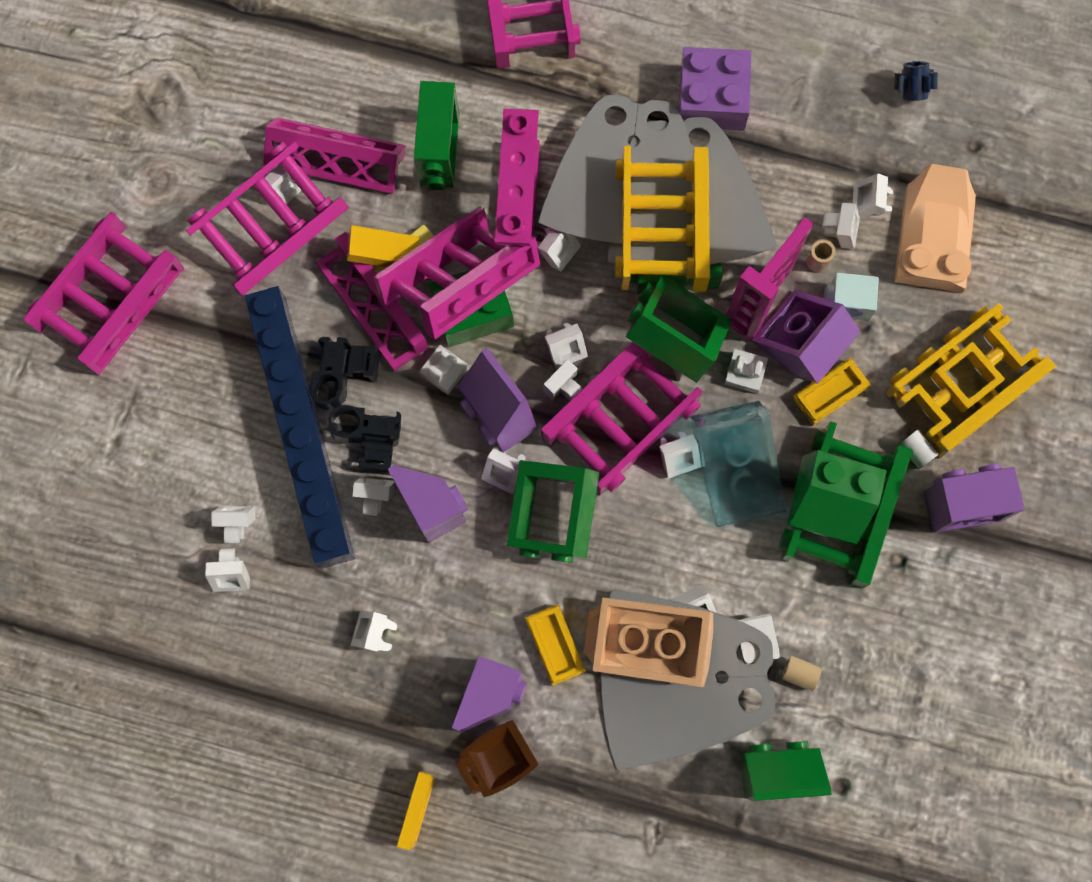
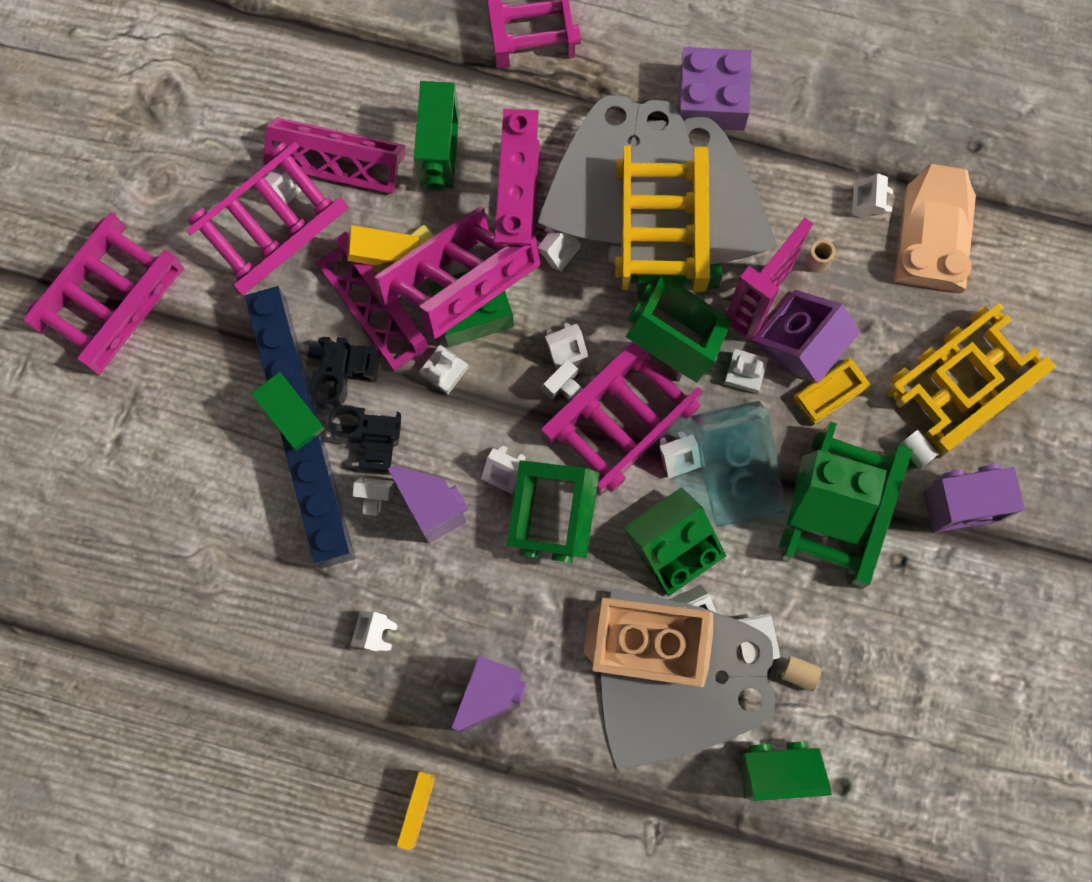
(228, 573): white tile -> none
(233, 520): white tile -> none
(288, 411): none -> green tile
(496, 403): medium lavender slope -> none
(496, 760): reddish brown piece -> none
(555, 645): yellow tile -> none
(675, 540): none -> green slope
(843, 225): white tile -> none
(855, 292): light aqua brick -> none
(916, 80): dark blue gear -> none

